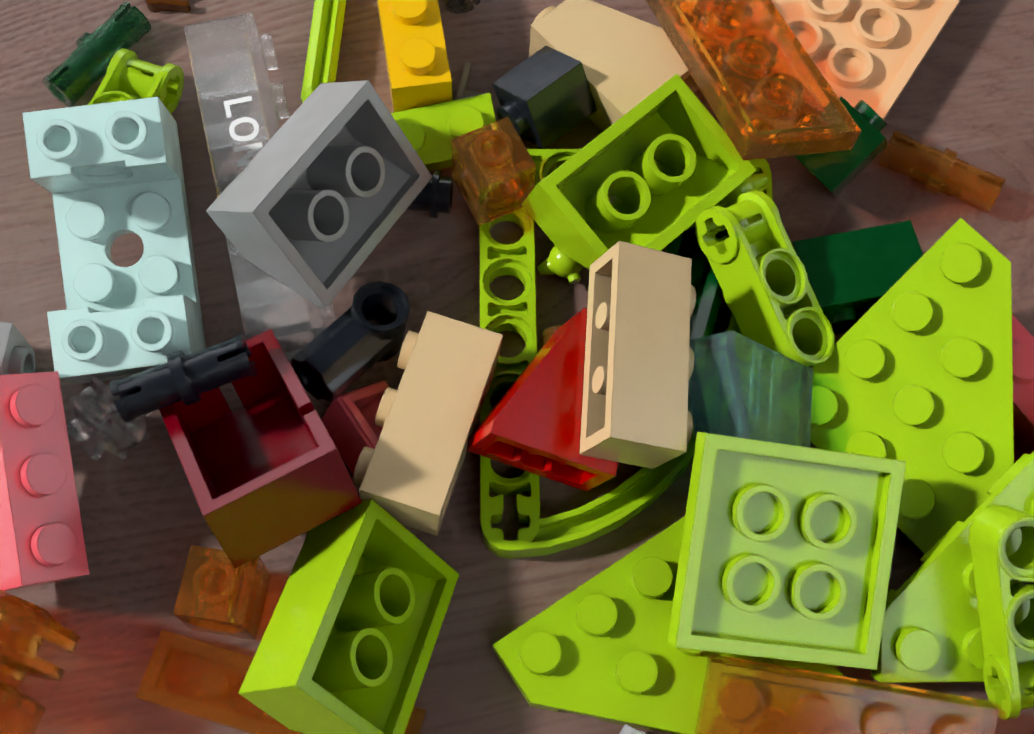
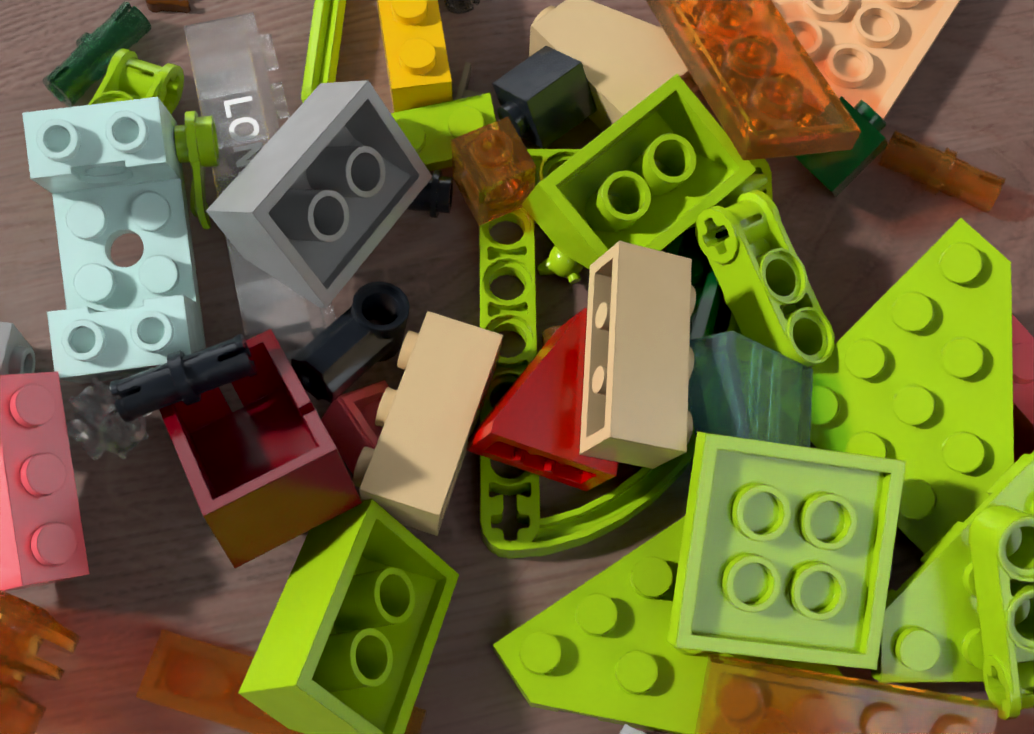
(198, 144): none -> lime plate
(221, 597): clear orange brick -> none
(857, 268): dark green brick -> none

